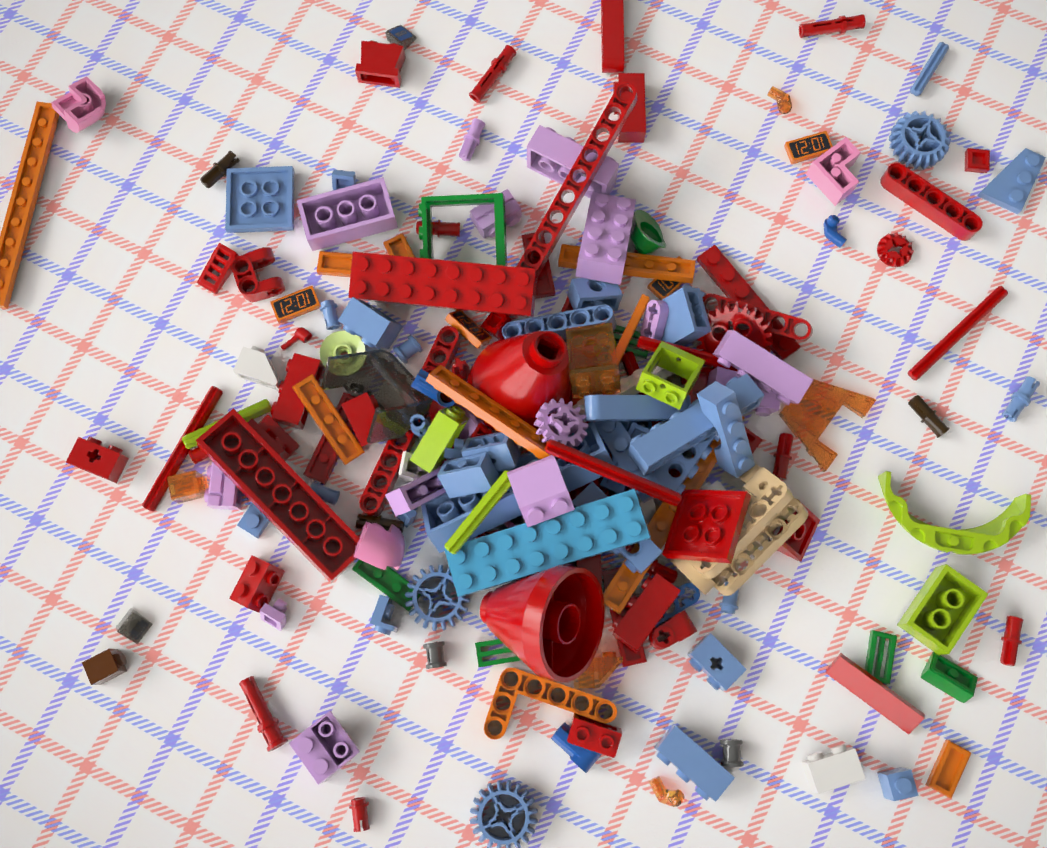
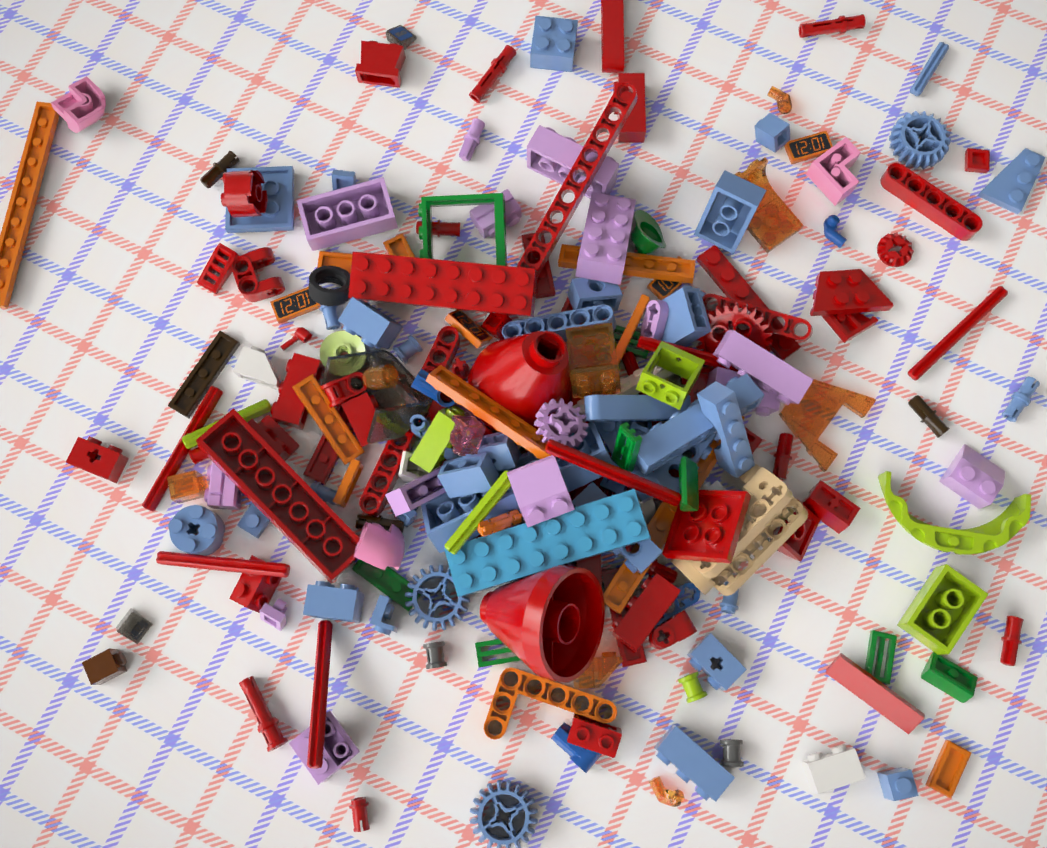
(184, 526): none -> medium blue brick
(204, 374): none -> dark brown tile
(223, 564): none -> red axle
(244, 193): none -> red brick
(320, 694): none -> red axle
(326, 296): none -> black tyre
(334, 603): none -> medium blue brick
(340, 389): none -> red piece
(348, 483): none -> orange tile
(381, 377): none -> clear orange brick
(466, 435): none -> clear pink brick
(499, 522): none -> orange axle
(553, 43): none -> medium blue brick
(629, 451): none -> green tile
(688, 485): none -> green slope
(692, 687): none -> lime bush
(729, 211): none -> medium blue brick
(772, 132): none -> medium blue brick
(773, 219): none -> clear orange bracket
(831, 507): none -> red hinge
(847, 293): none -> red wing
(849, 325): none -> red wing
(974, 477): none -> lavender slope

